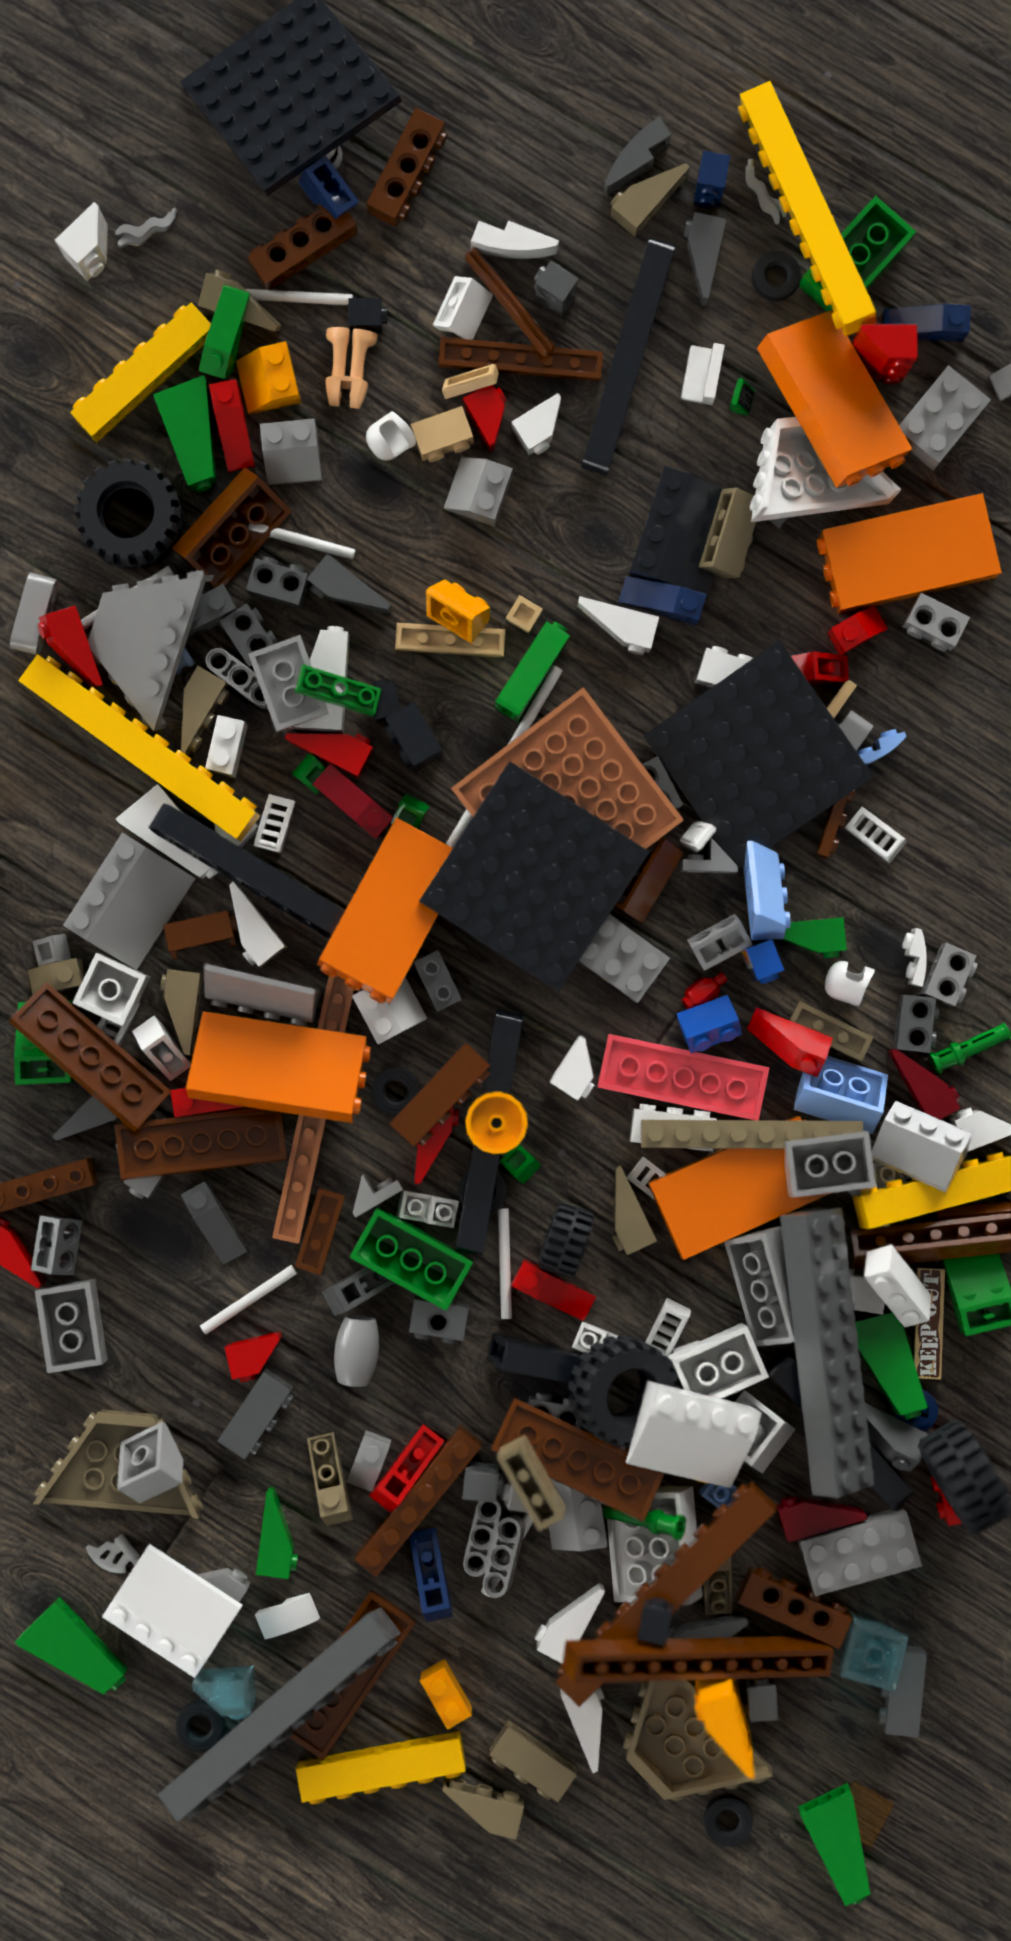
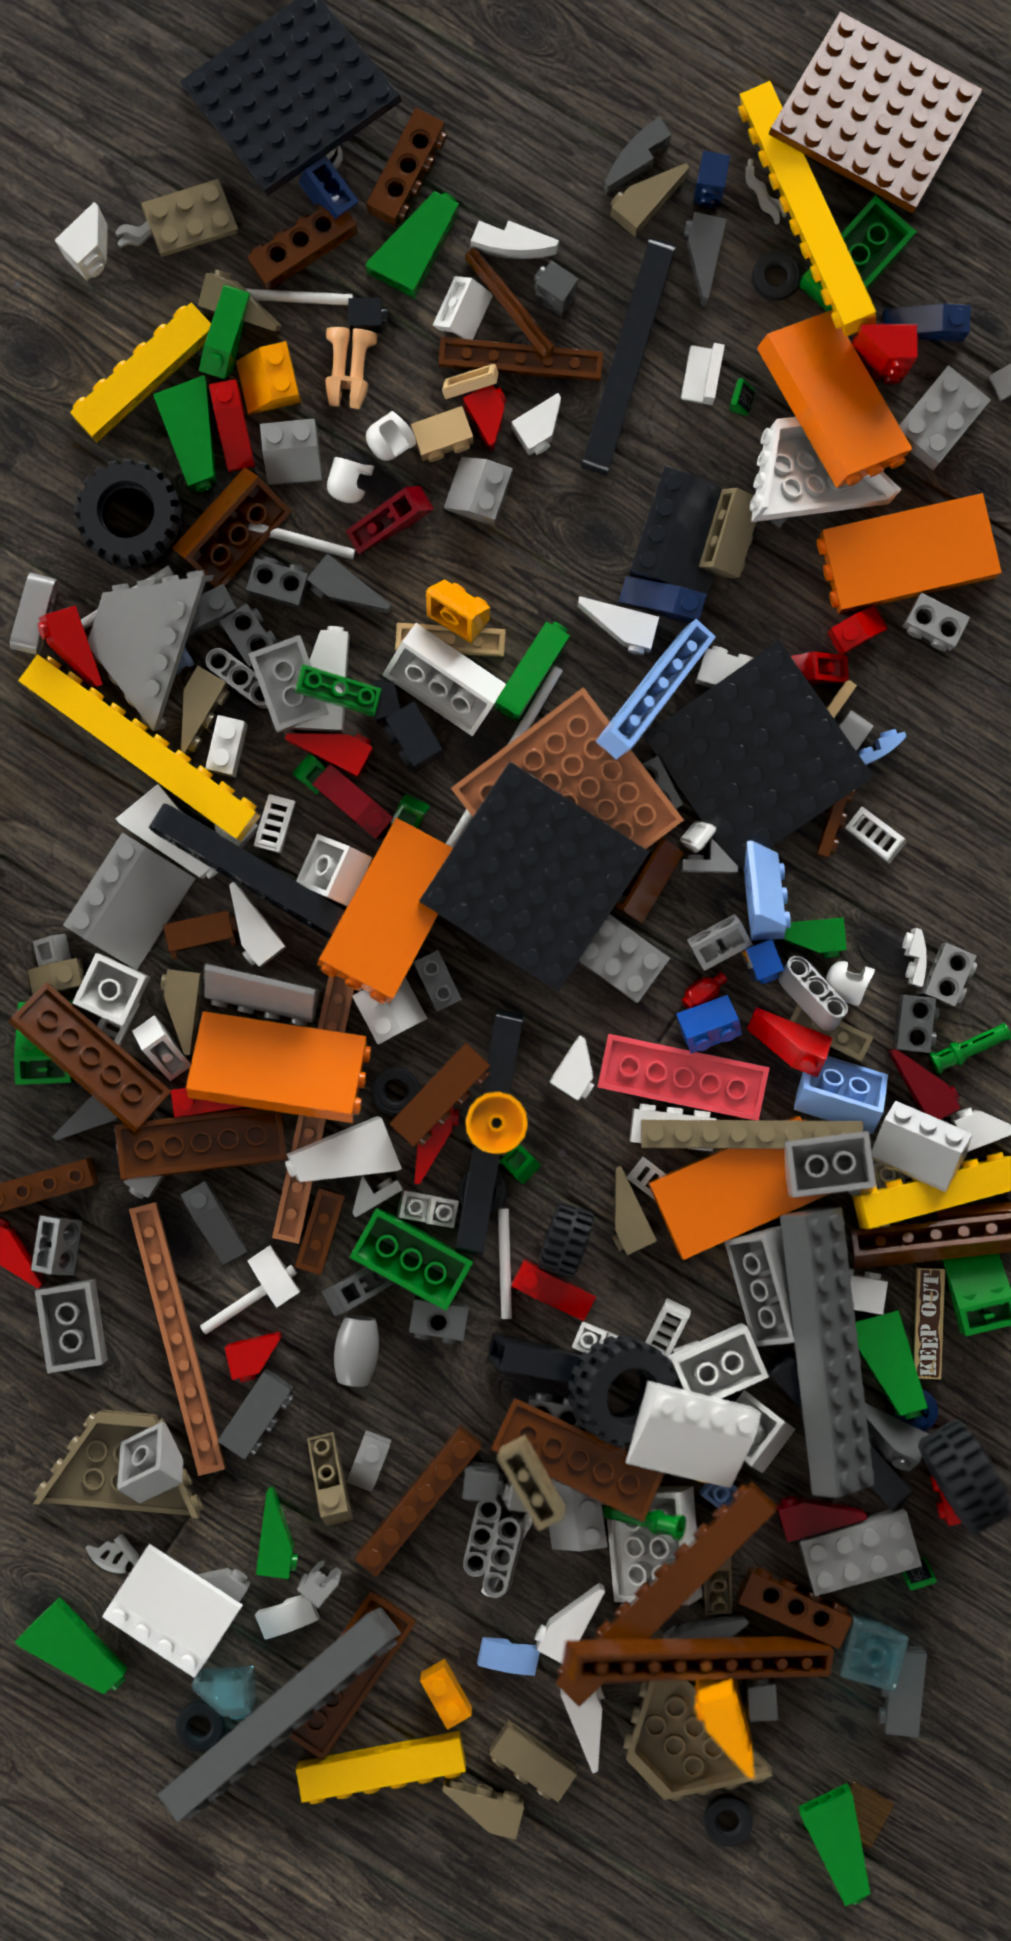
(177, 1338): none -> nougat plate
(189, 217): none -> dark tan plate
(273, 1276): none -> white slope
(317, 1586): none -> light grey hinge
(333, 869): none -> white slope
(343, 480): none -> white helmet
(347, 1153): none -> white slope
(389, 518): none -> dark red slope
(406, 1468): red slope -> none
(414, 247): none -> green slope
(430, 1575): dark blue slope -> none
(444, 679): none -> white slope
(508, 1657): none -> light blue slope
(524, 614): tan plate -> none
(655, 689): none -> light blue brick
(655, 1620): black brick -> none
(813, 993): none -> light grey beam
(875, 112): none -> plate
(897, 1286): white brick -> none
(919, 1576): none -> slope

